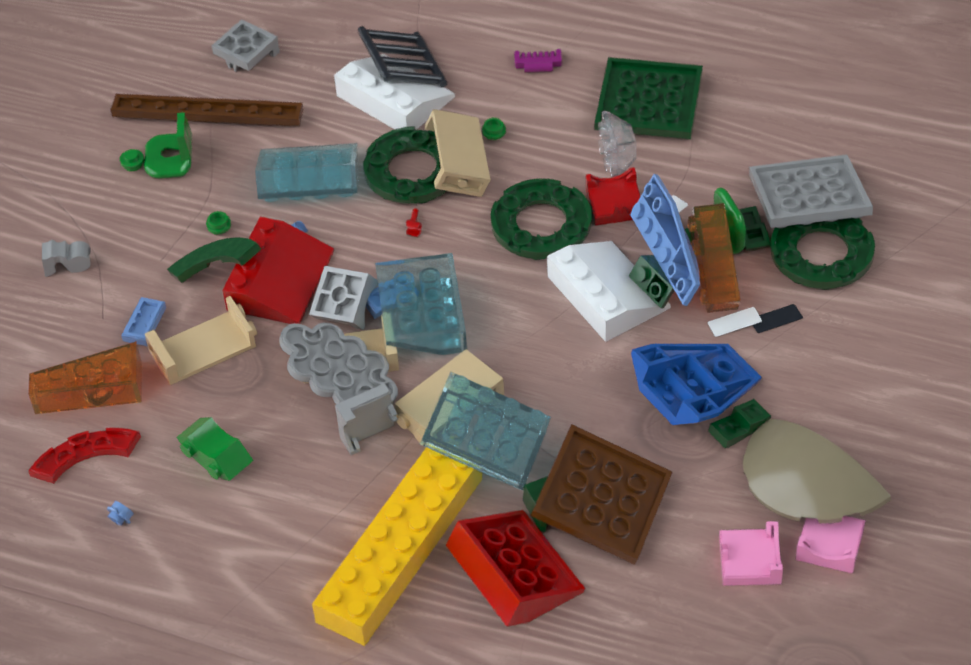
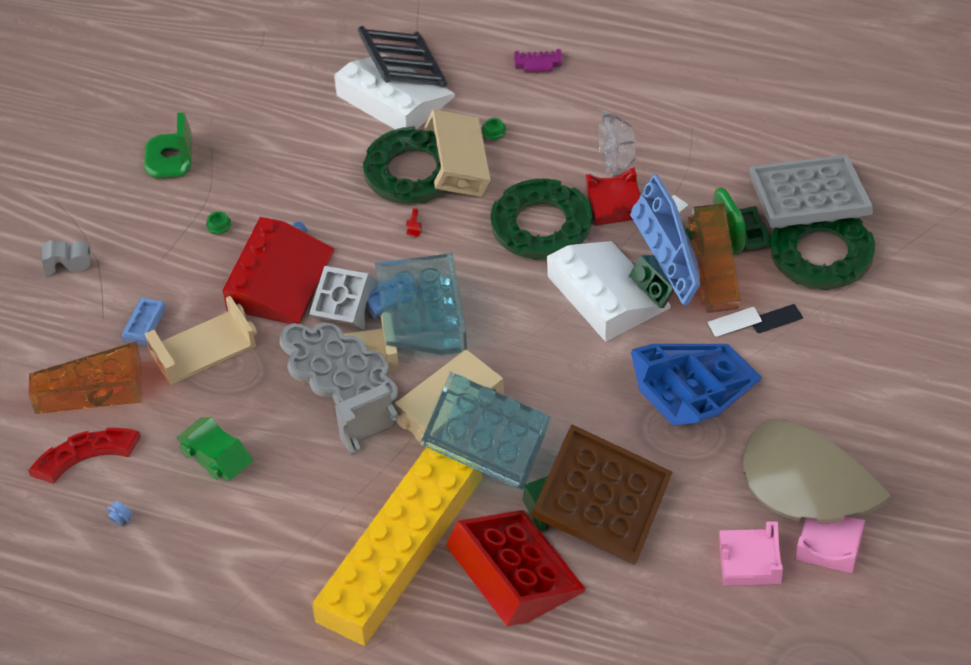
(132, 160): green plate -> none
(207, 109): reddish brown plate -> none
(232, 250): dark green tile -> none
(245, 45): light grey piece -> none
(307, 172): clear light blue slope -> none
(651, 96): dark green plate -> none
(740, 424): dark green slope -> none

